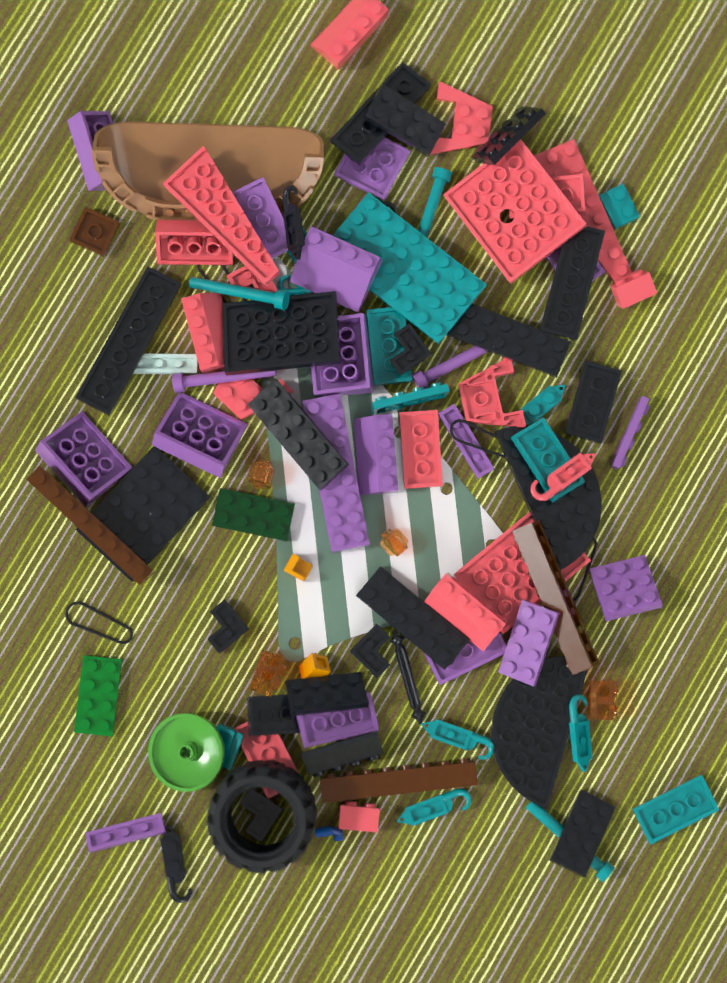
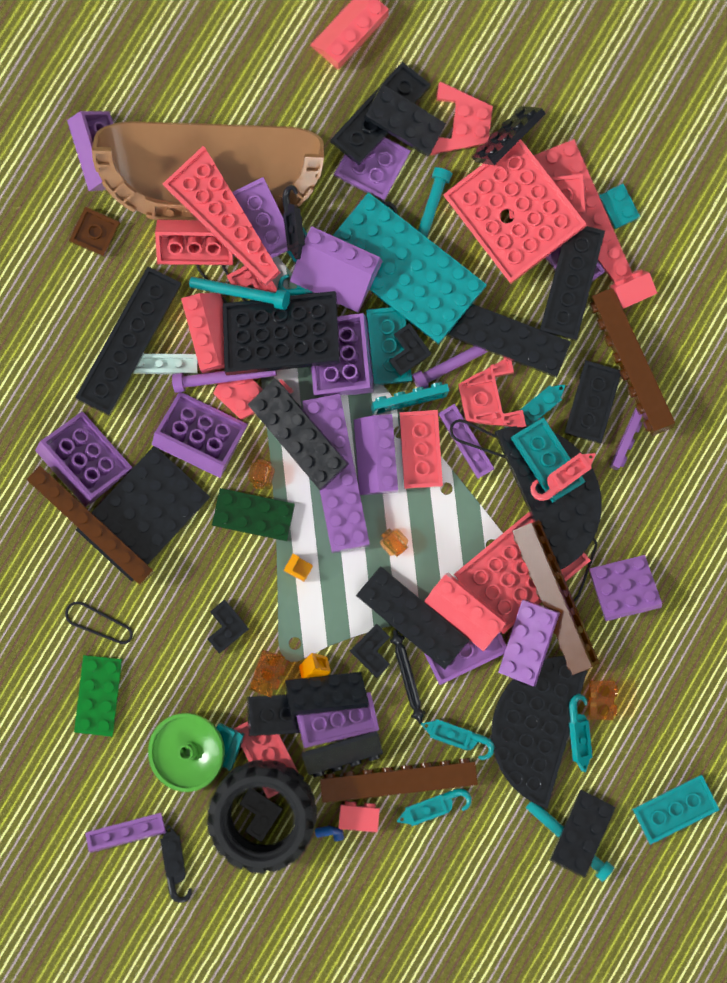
(632, 362): none -> reddish brown brick

